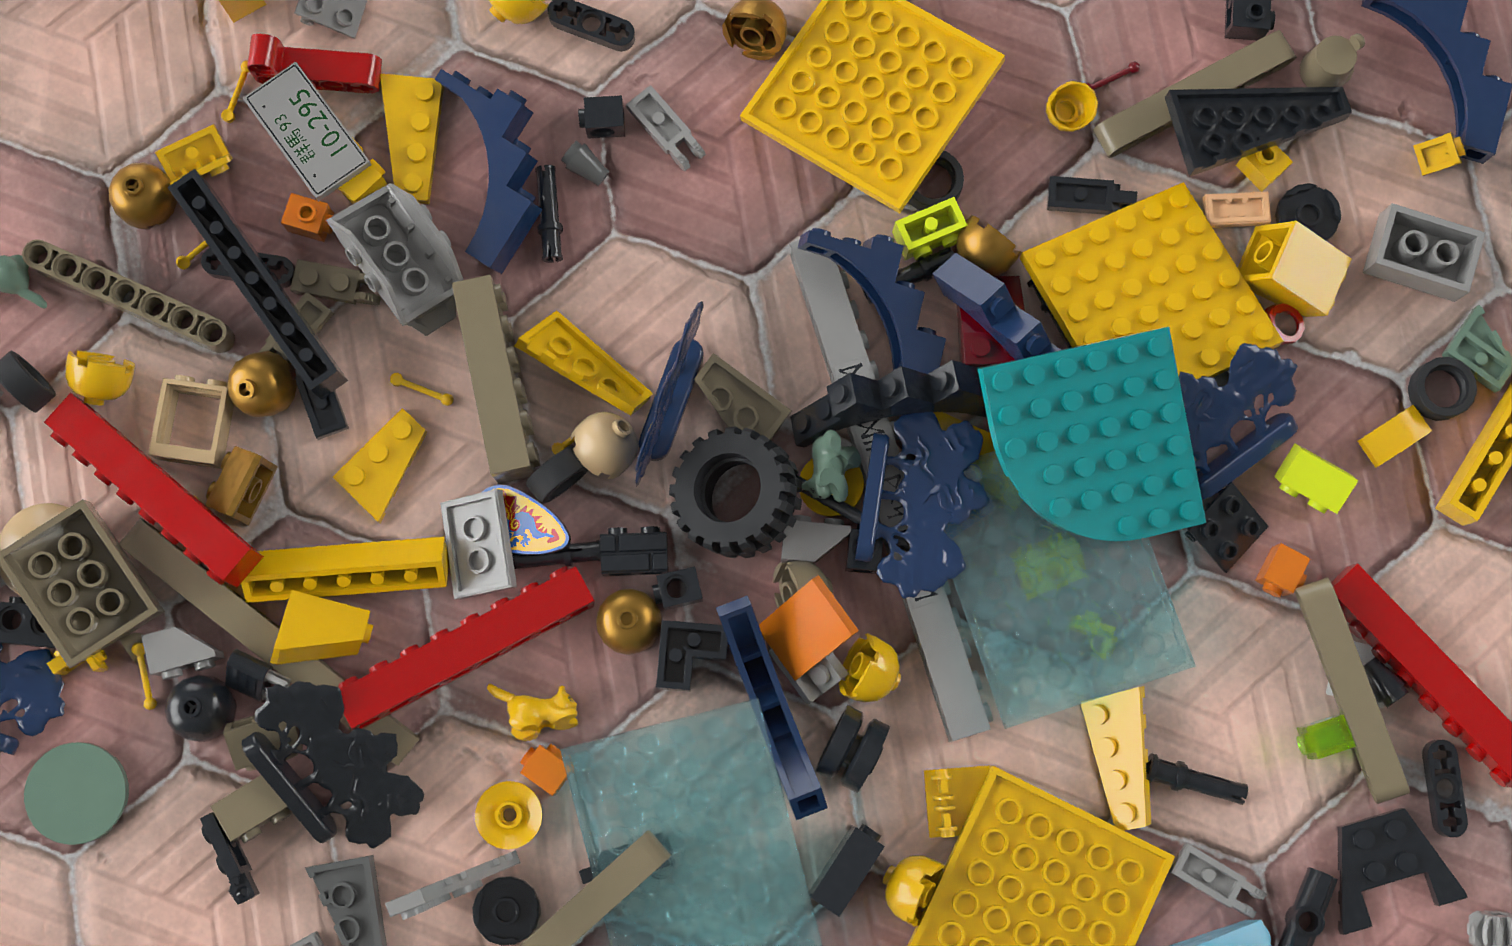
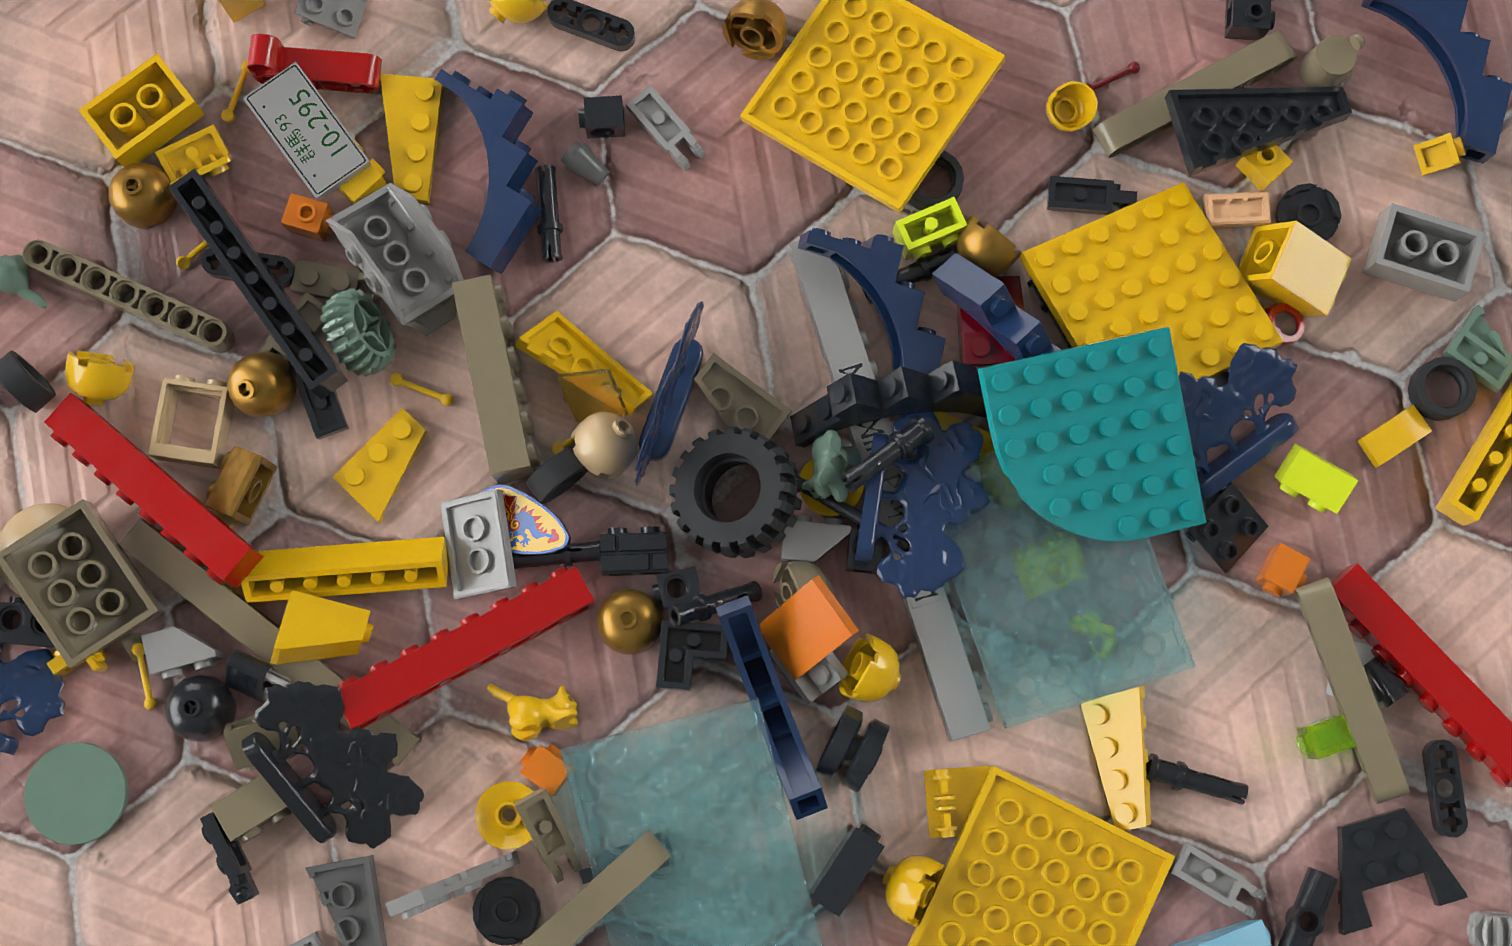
(141, 111): none -> yellow brick
(358, 332): none -> sand green gear
(547, 831): none -> dark tan hinge
(592, 393): none -> clear yellow piece
(685, 612): none -> black pin
(899, 446): none -> black pin

